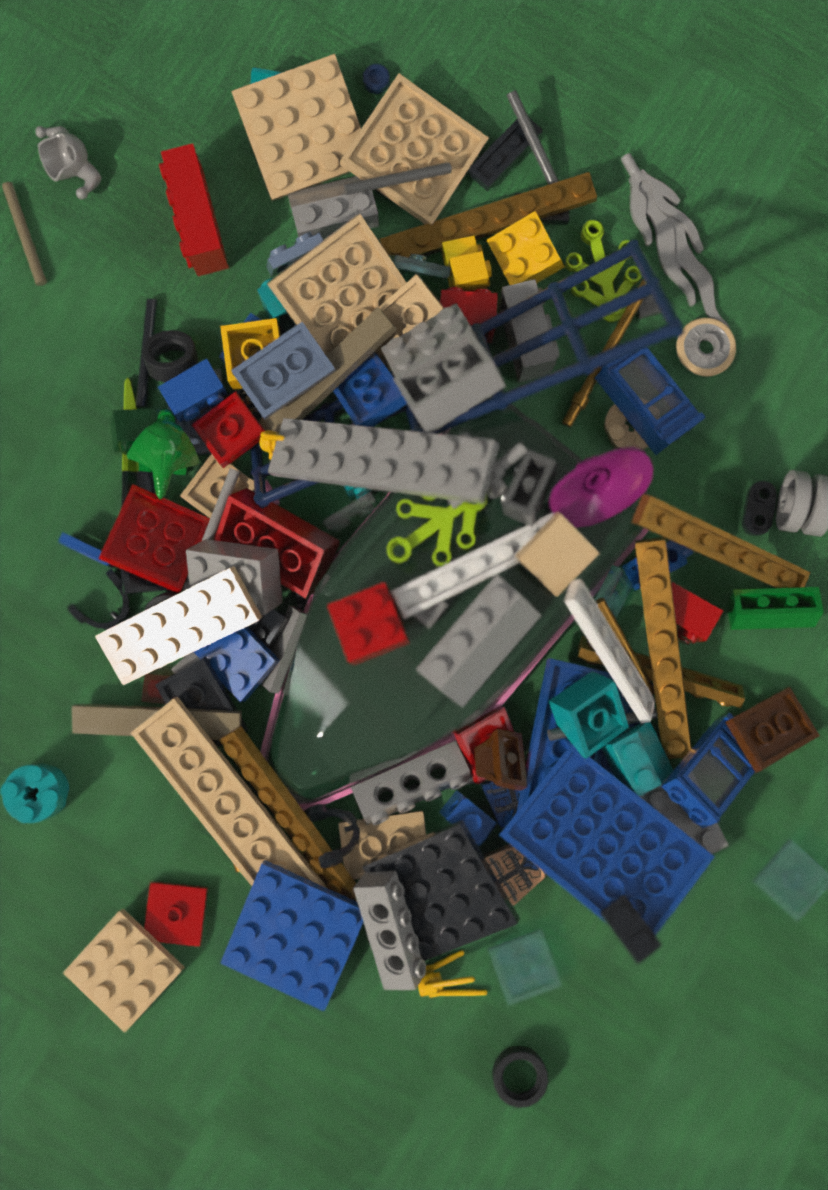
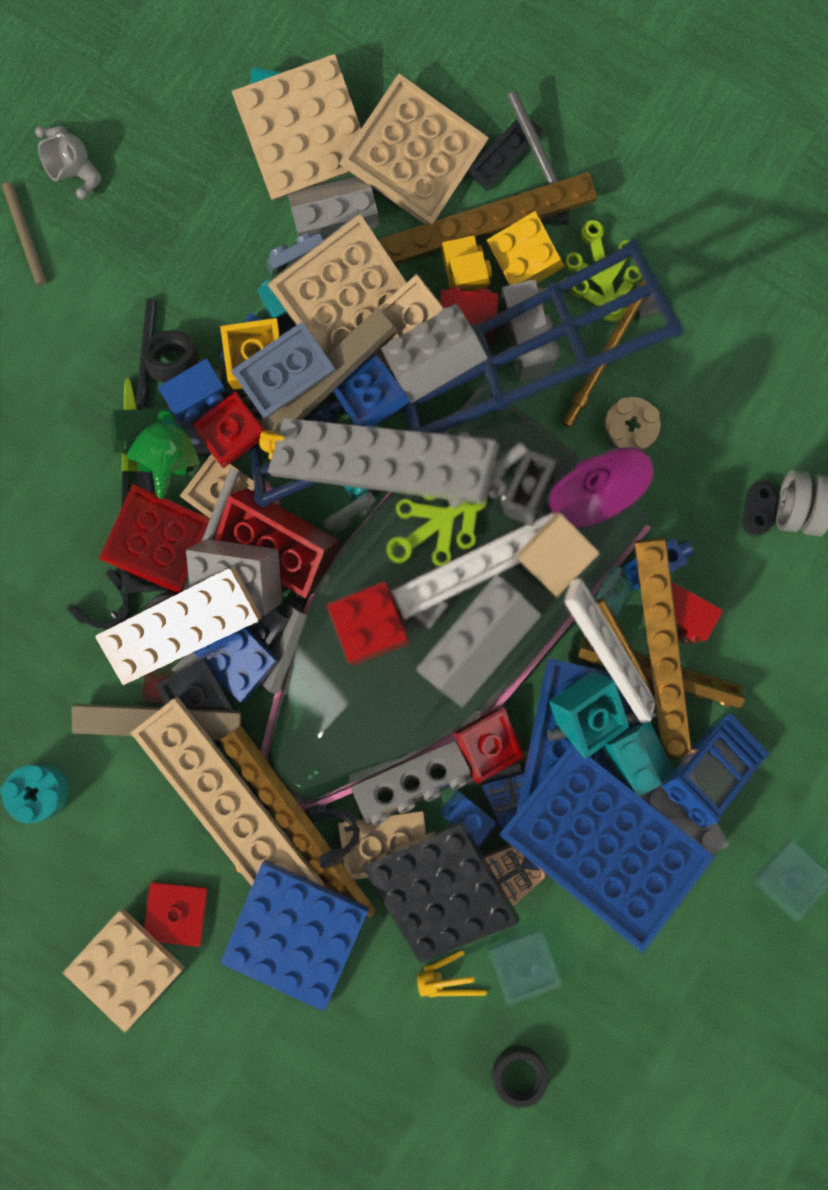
(82, 548): blue tile -> none
(193, 210): red brick -> none
(376, 79): dark blue tile -> none
(390, 930): light grey brick -> none
(397, 178): dark grey bar -> none
(418, 264): clear light blue plate -> none
(449, 382): light grey brick -> none
(502, 760): reddish brown slope -> none
(630, 929): black plate -> none
(649, 199): light grey piece -> none
(649, 399): blue door -> none
(717, 544): pearl gold plate -> none
(723, 347): wheel -> none
(772, 729): reddish brown plate -> none
(774, 608): green brick -> none

